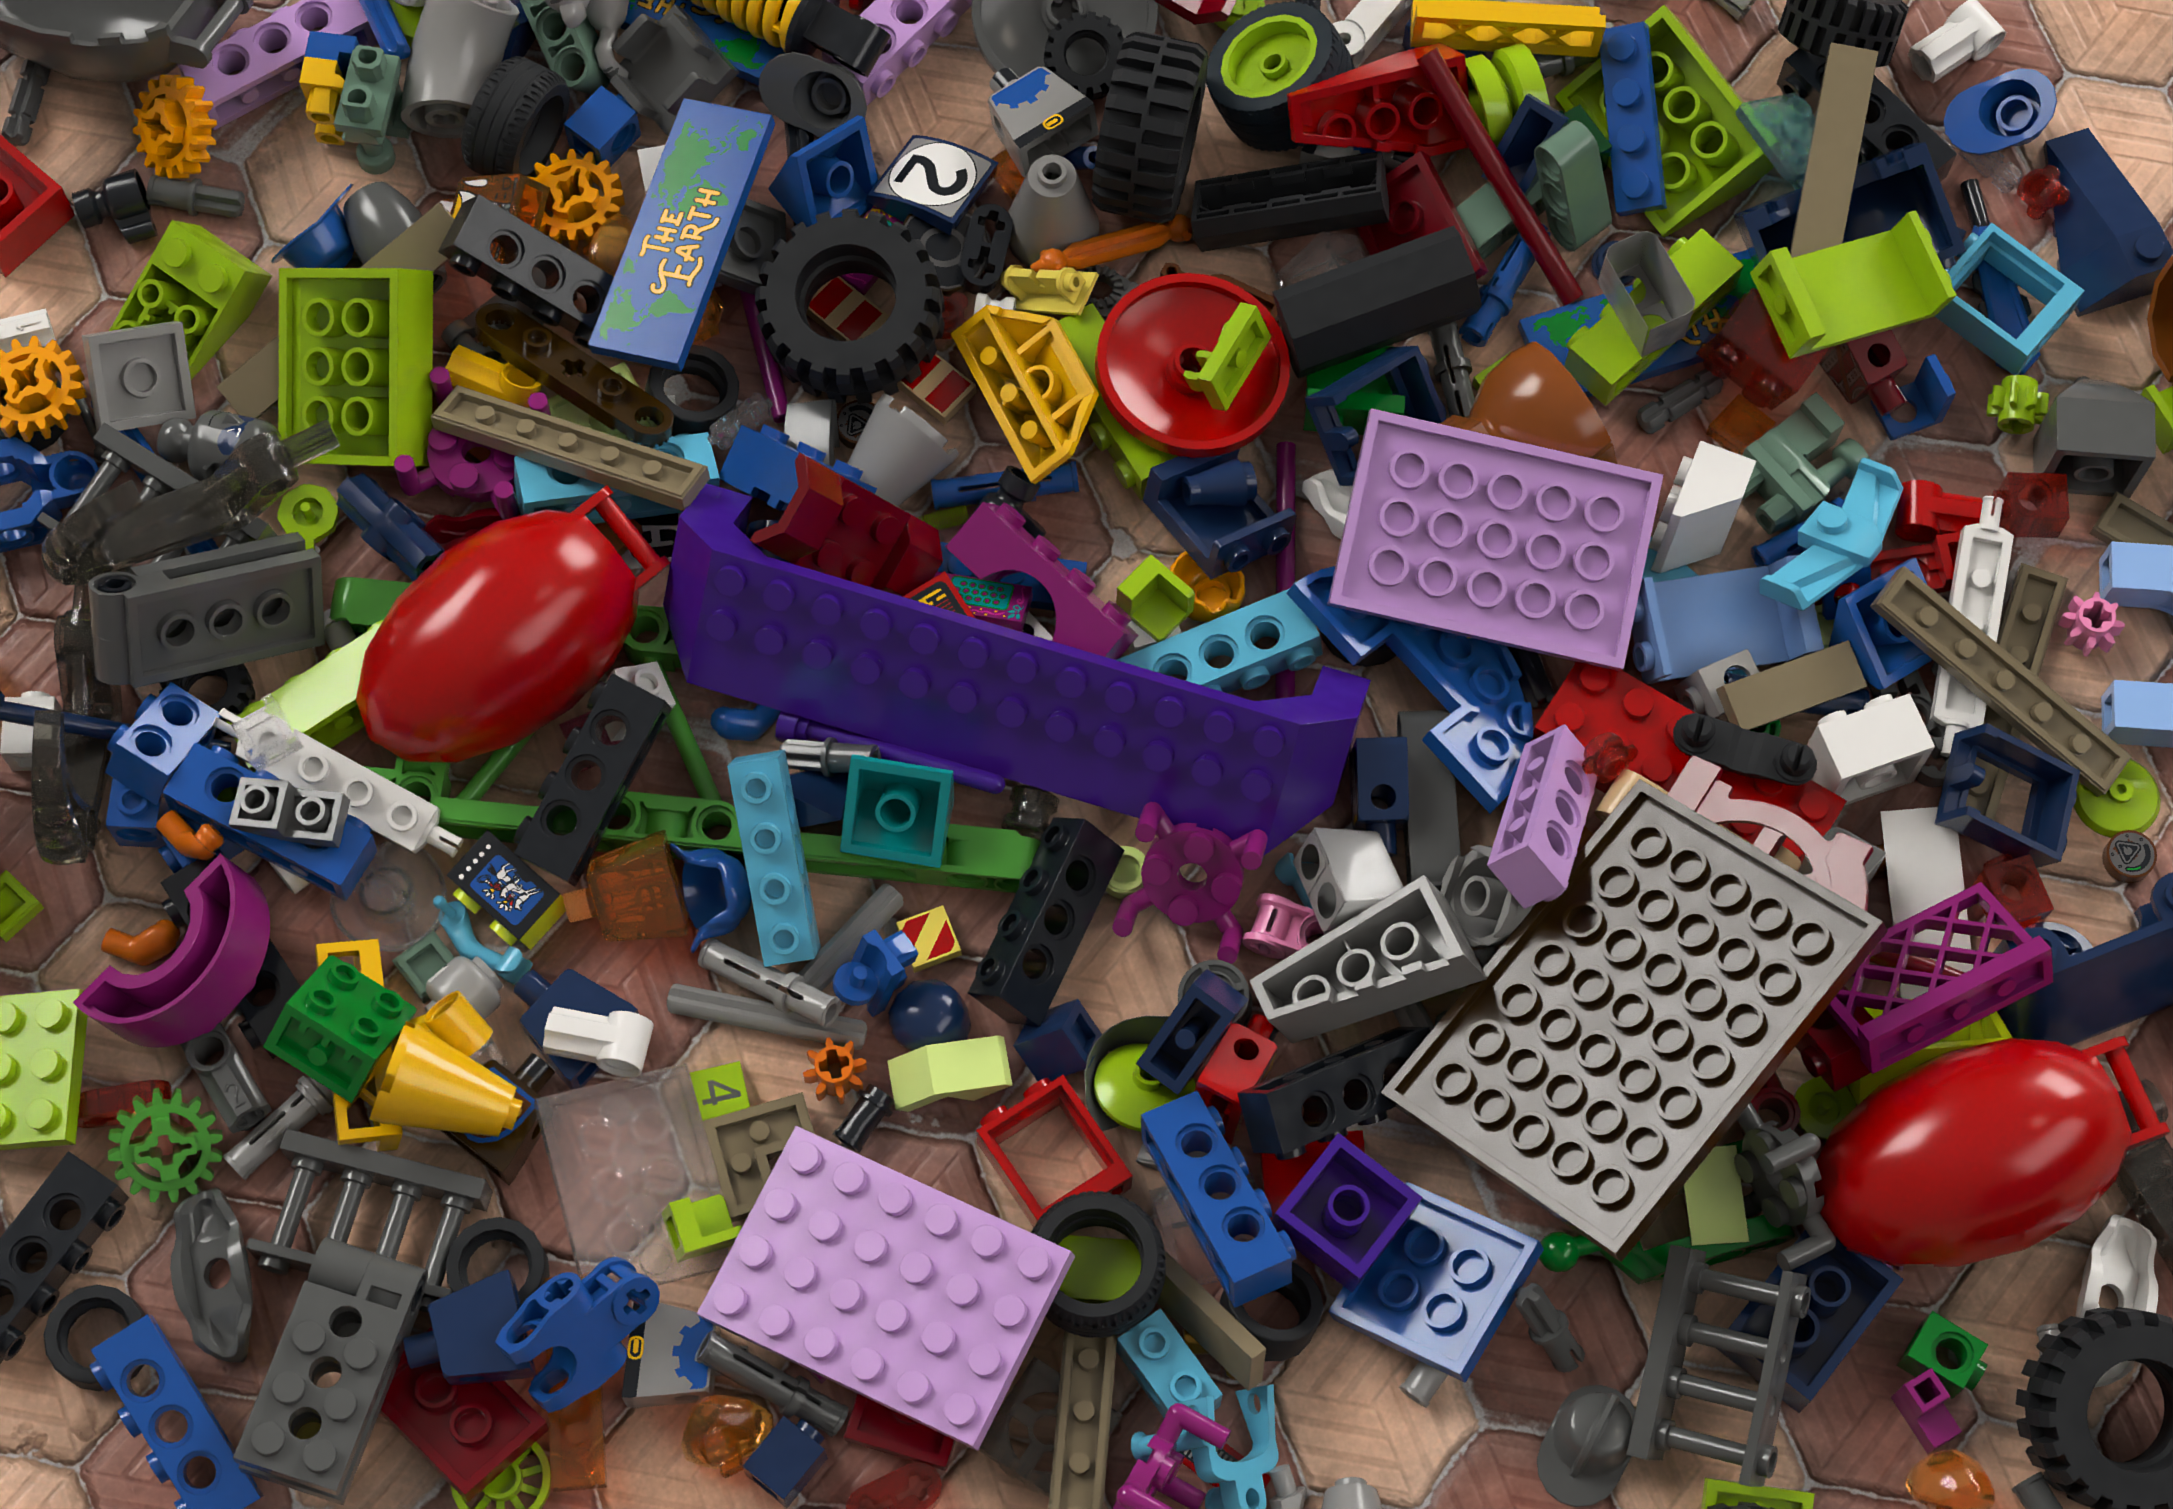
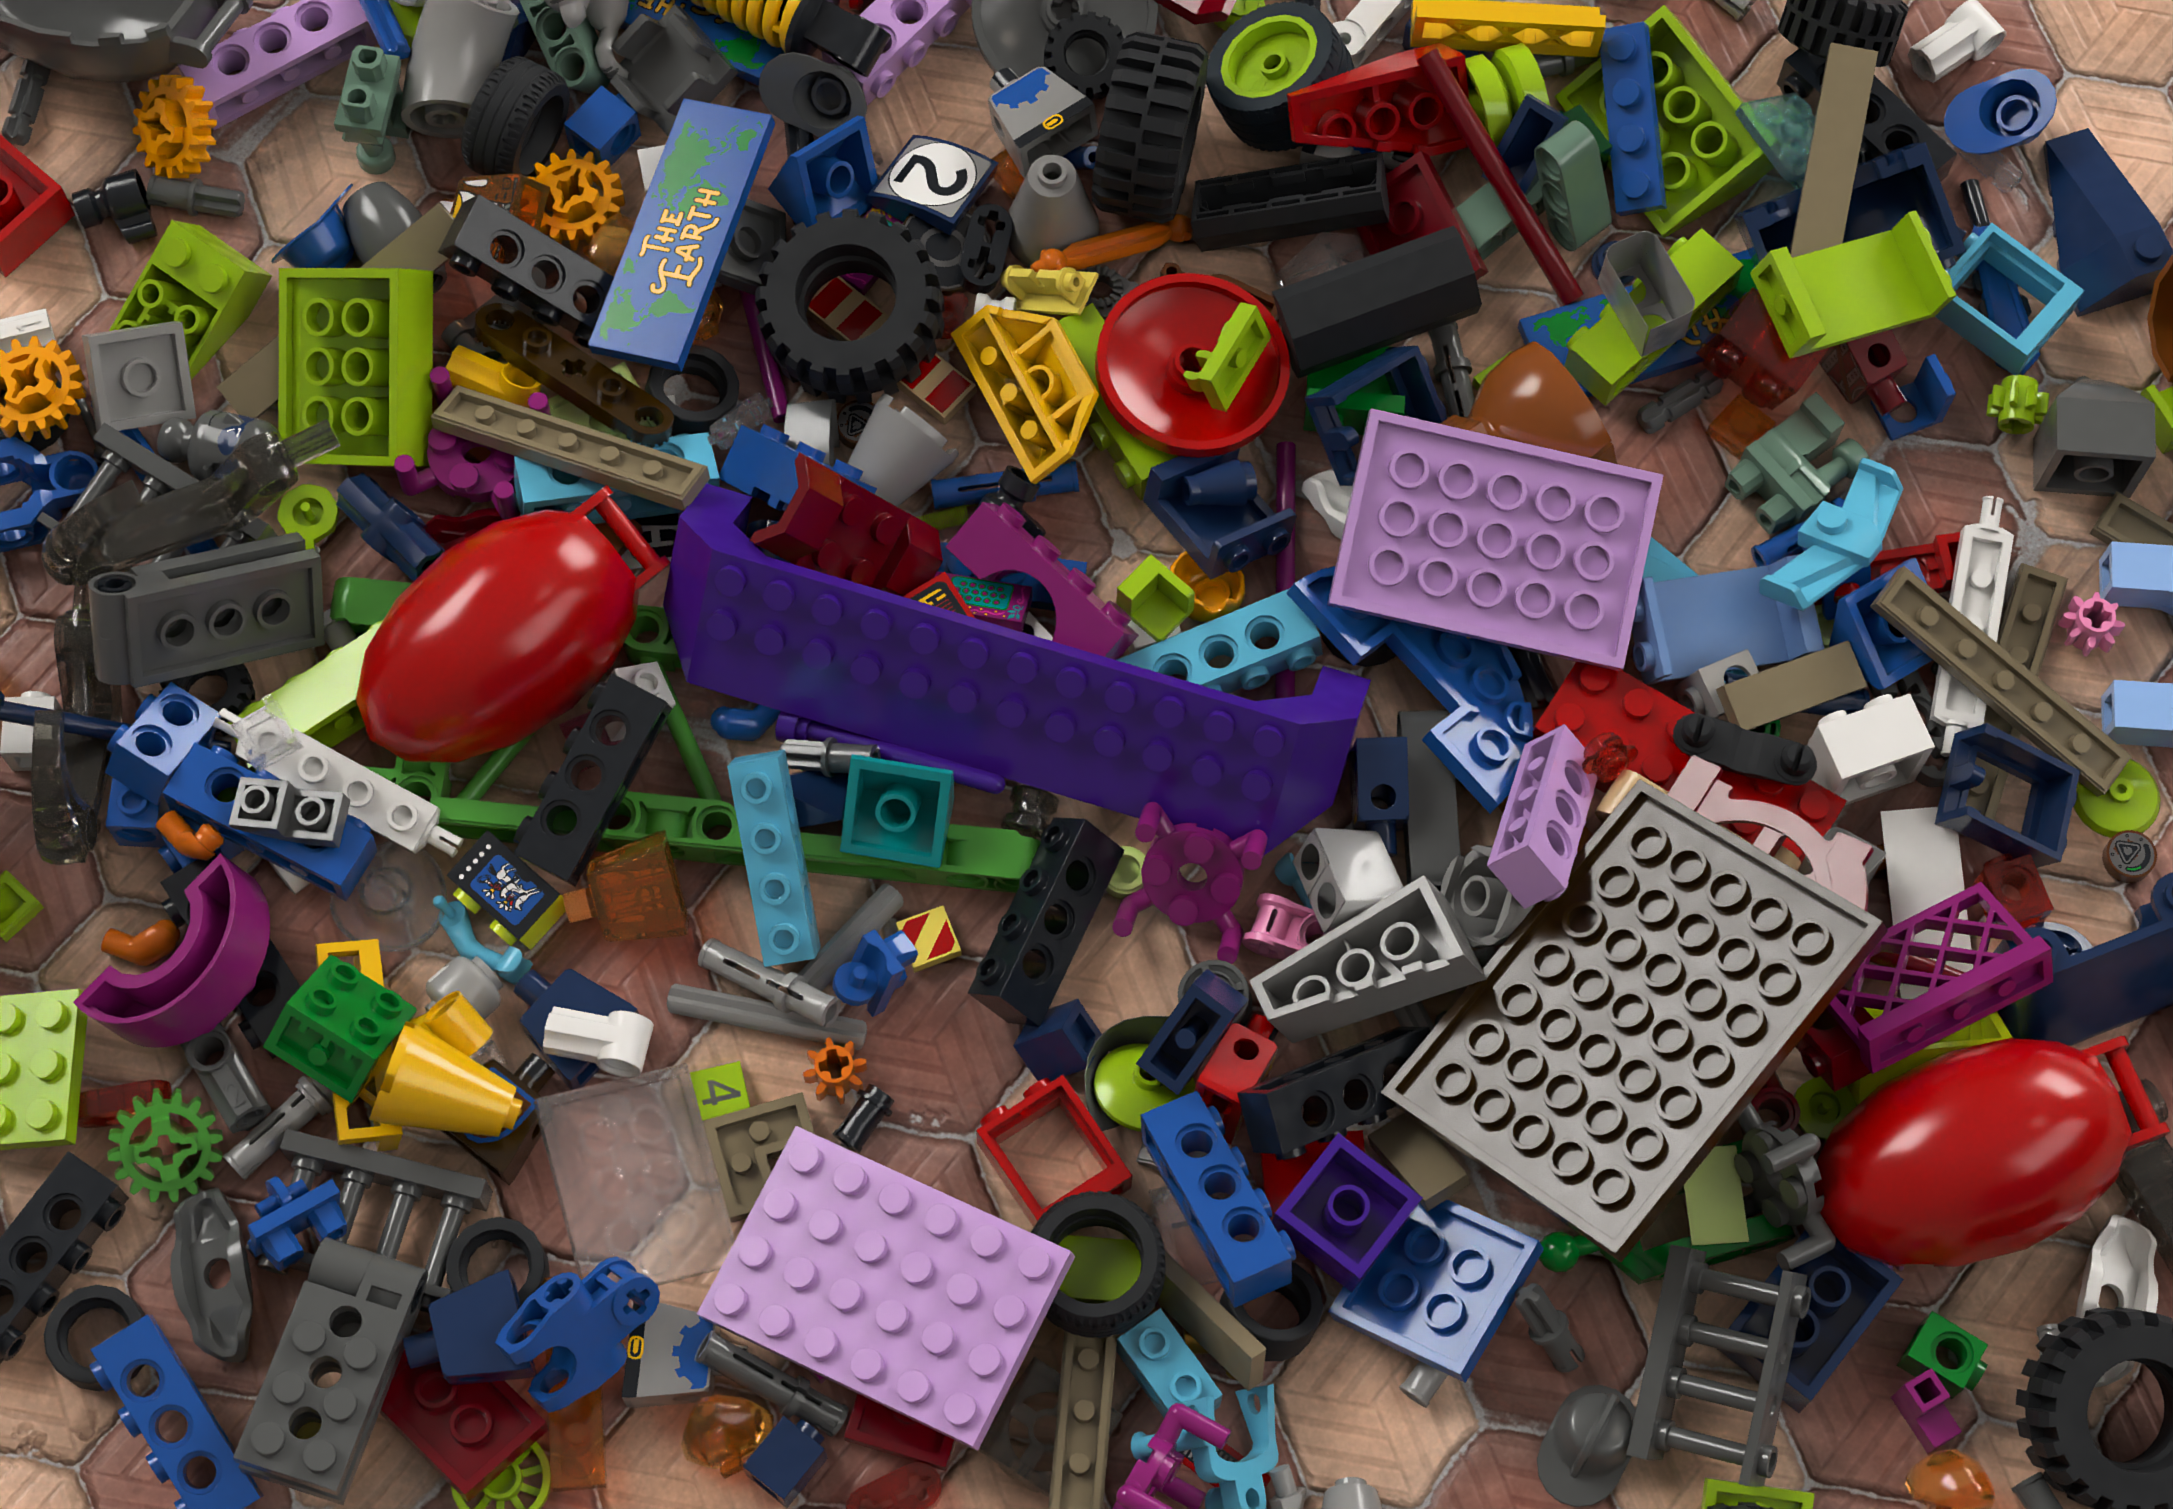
(288, 1213): none -> blue hips
(323, 80): yellow hips -> none
(423, 962): sand green tile -> none
(699, 1226): lime panel -> none
(713, 891): blue hair -> none
(928, 1015): dark blue hair -> none
(949, 1069): yellowish green slope -> none
(1419, 1160): none -> dark tan tile
(1498, 293): blue pin -> none
(1702, 508): white slope -> none
(1929, 512): red piece -> none
(2033, 185): clear red plate -> none
(2048, 495): clear red brick -> none

